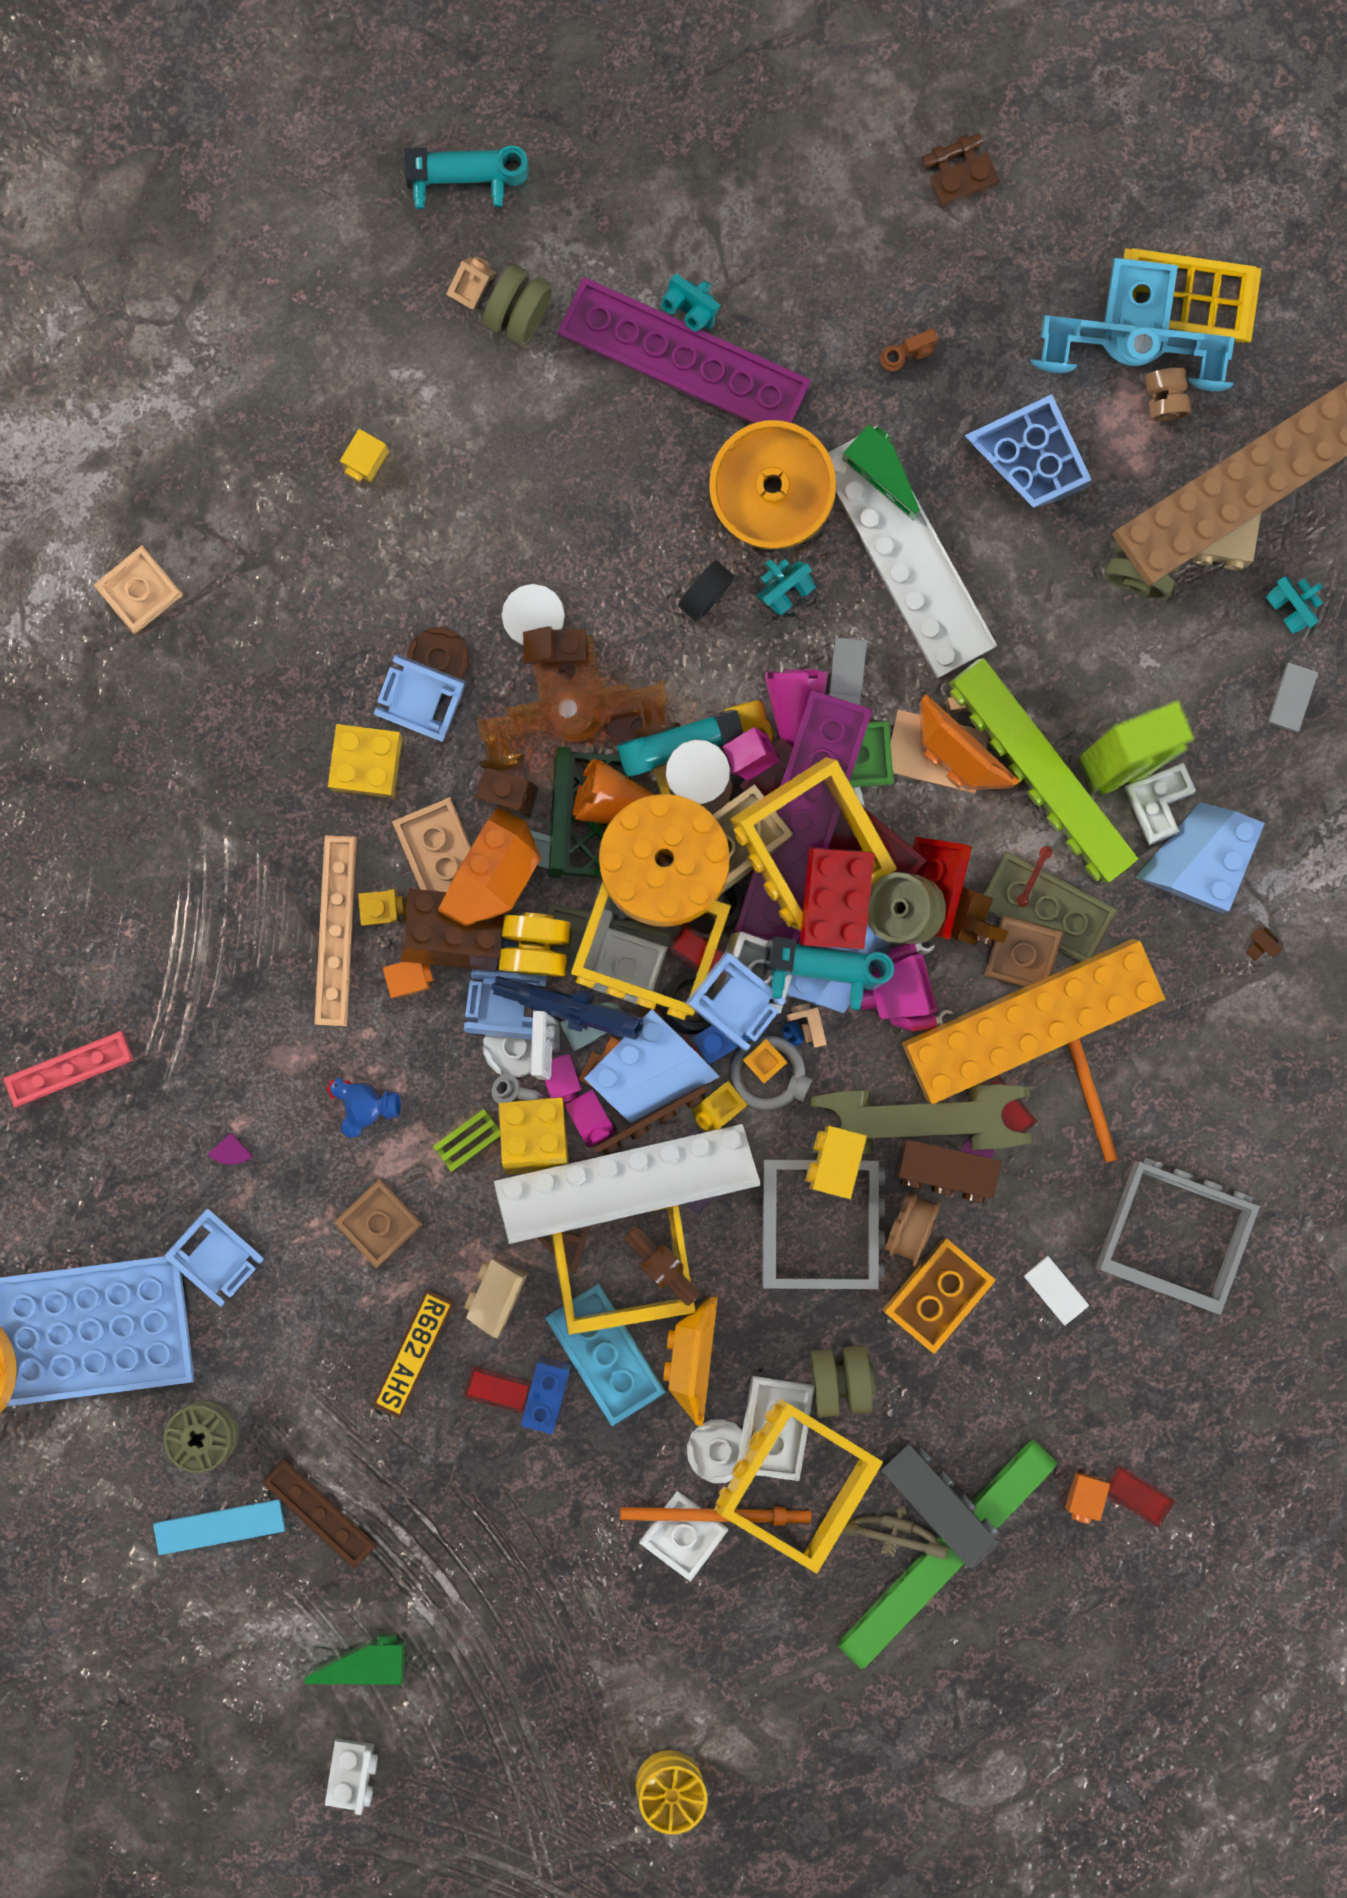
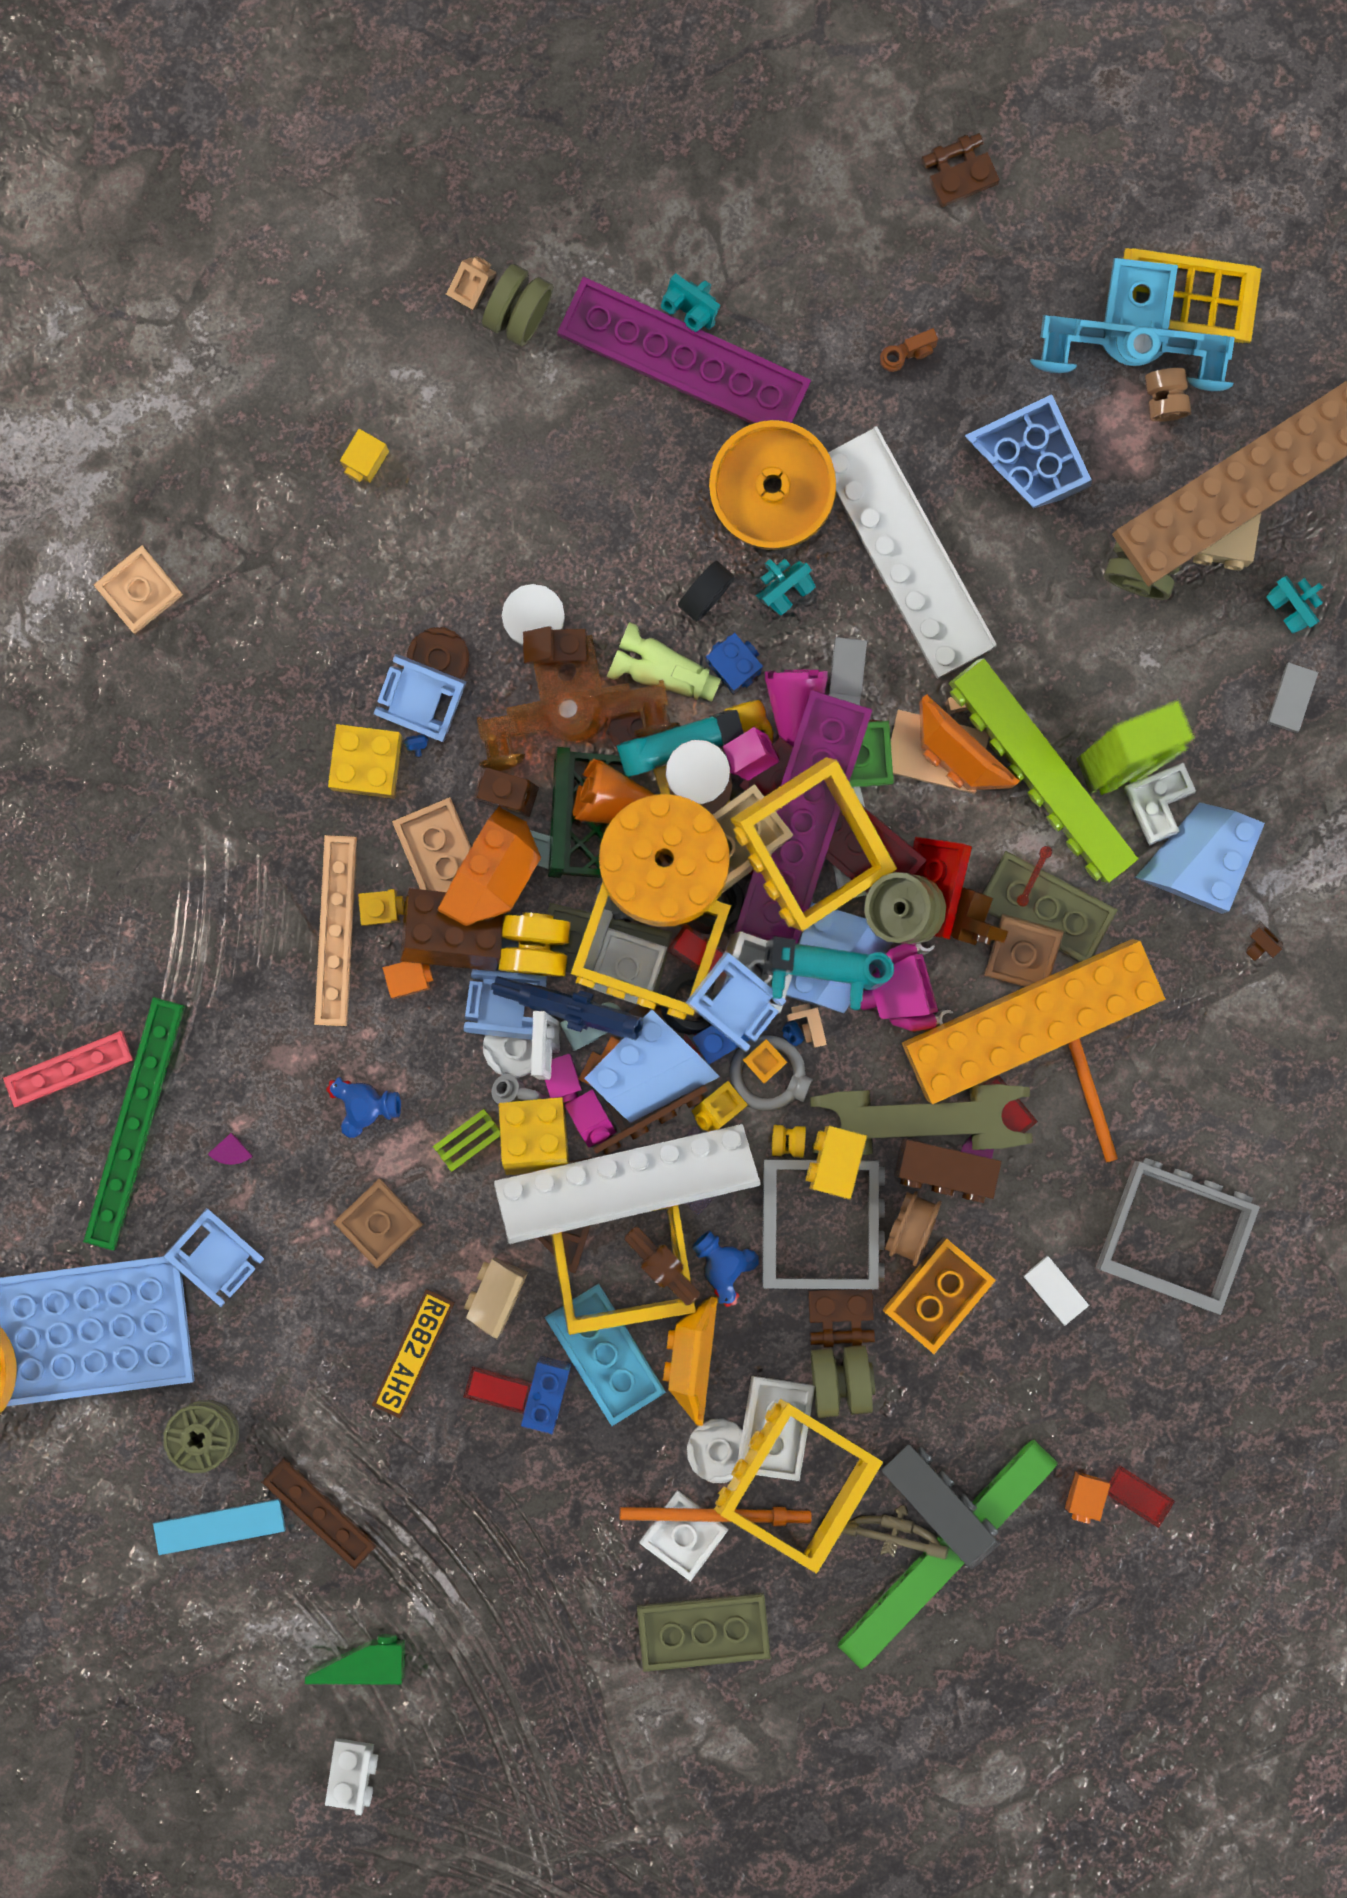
(134, 1124): none -> green tile
(416, 743): none -> blue rock
(463, 167): teal piece -> none
(662, 663): none -> yellowish green piece
(671, 1792): yellow wheel -> none
(703, 1632): none -> olive tile
(723, 1265): none -> blue animal
(735, 663): none -> blue head
(796, 1141): none -> yellow wheel
(837, 898): red plate -> none
(841, 1306): none -> reddish brown plate
(879, 465): green slope -> none

